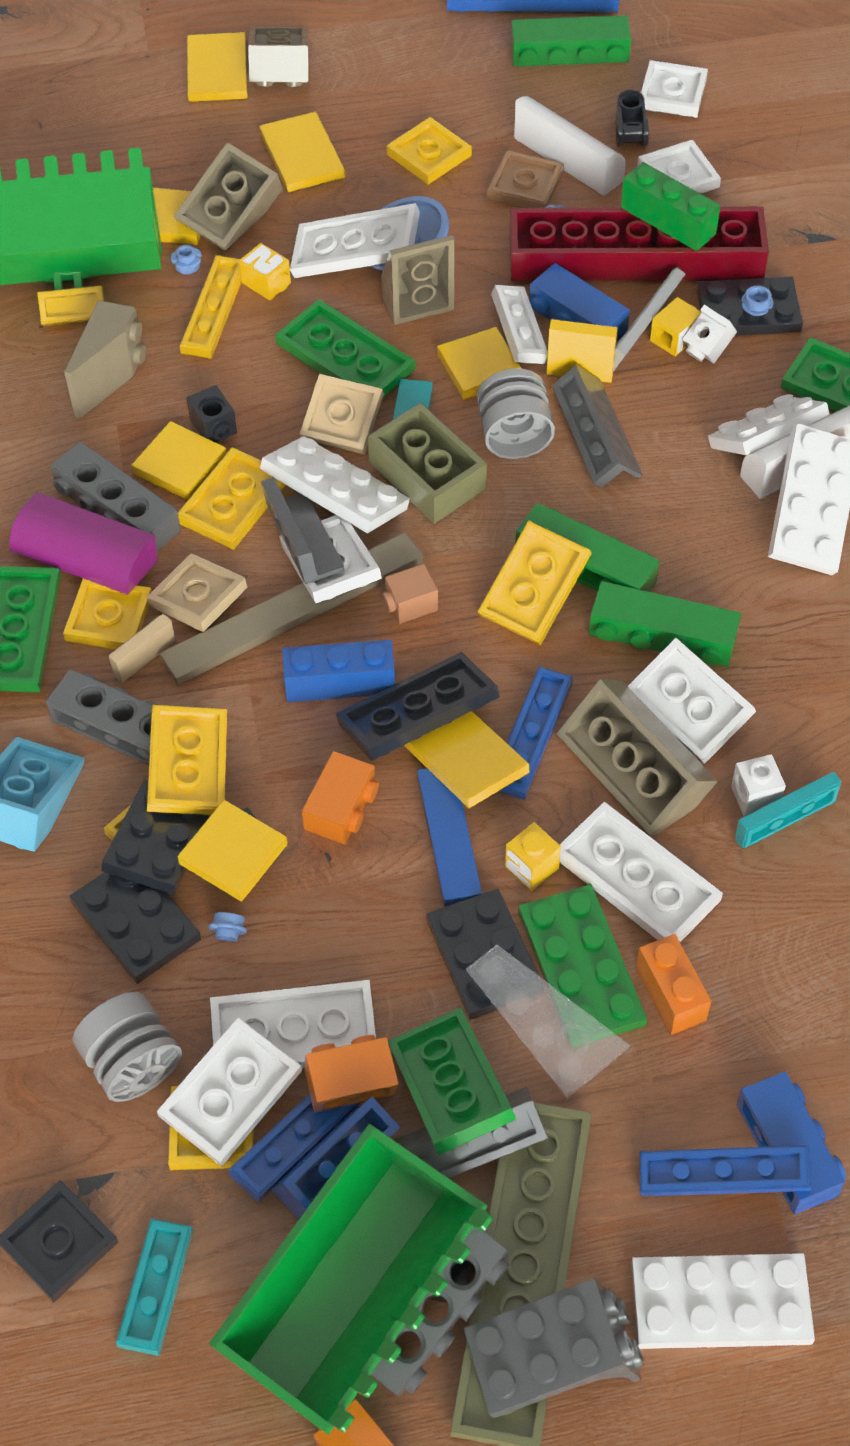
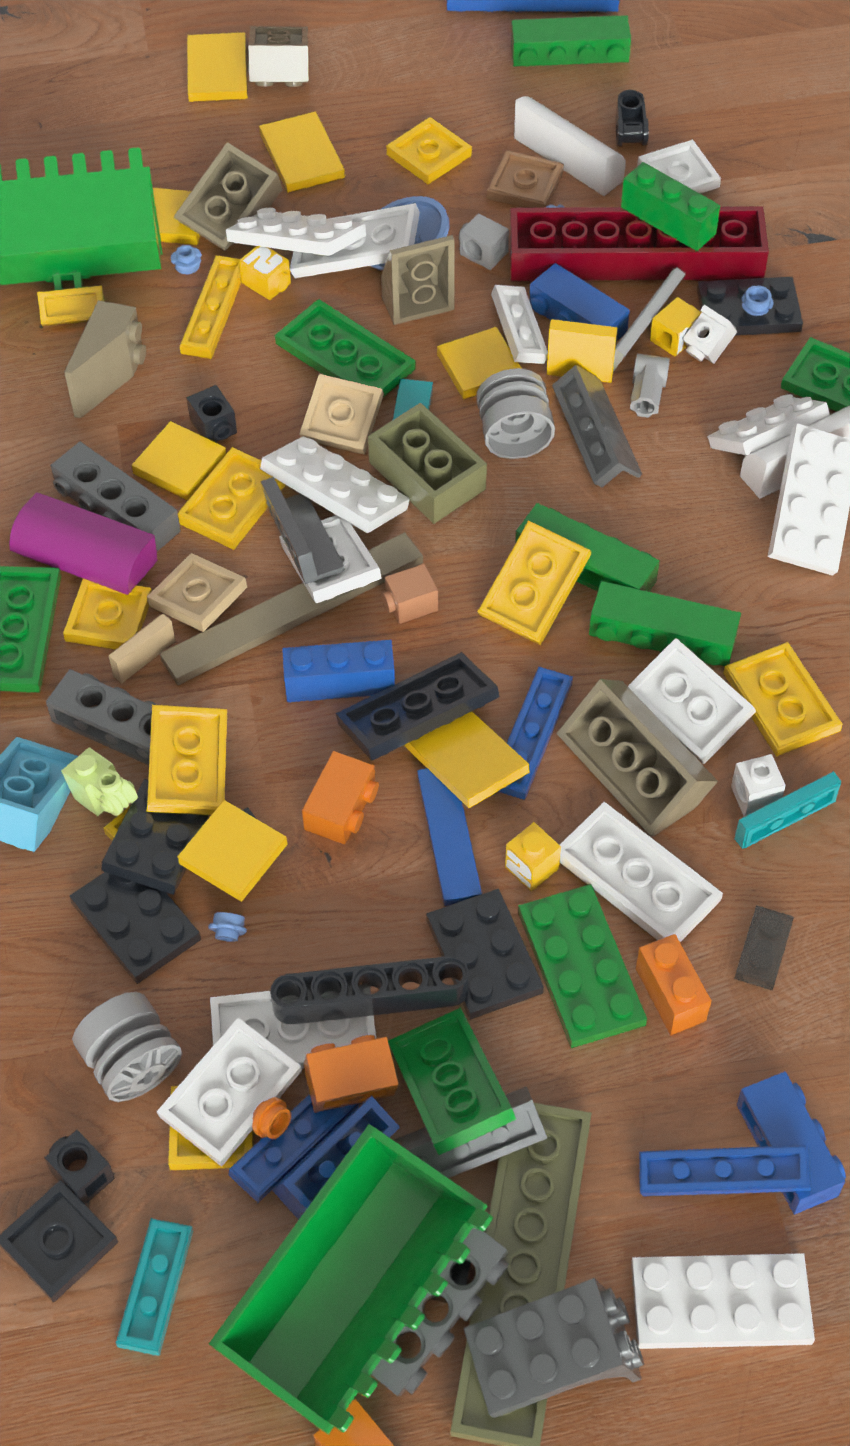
(91, 1178): none -> black brick
(97, 784): none -> yellowish green brick
(271, 1118): none -> orange plate
(296, 232): none -> white plate
(352, 980): none -> black beam
(484, 241): none -> light grey brick
(553, 1028): clear wing -> none
(648, 380): none -> light grey piece
(674, 88): white plate -> none
(764, 948): none -> clear smoke plate
(785, 698): none -> yellow tile

